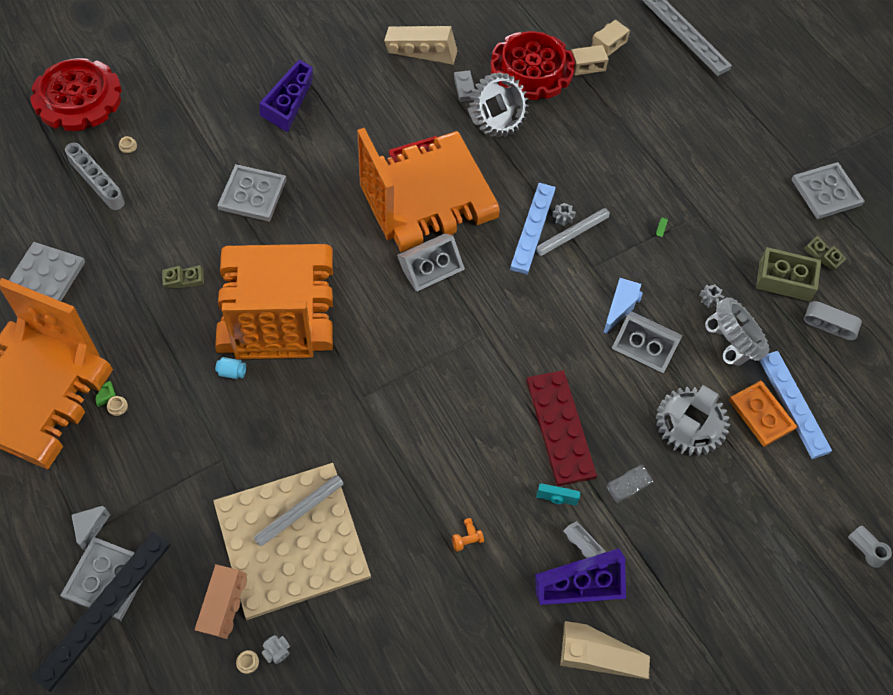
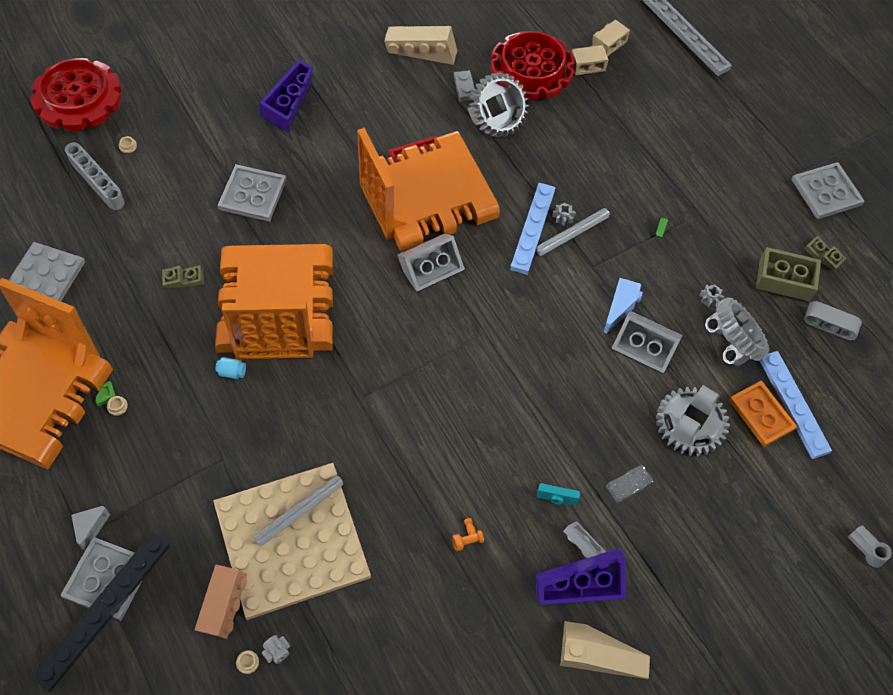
(561, 428): dark red plate -> none

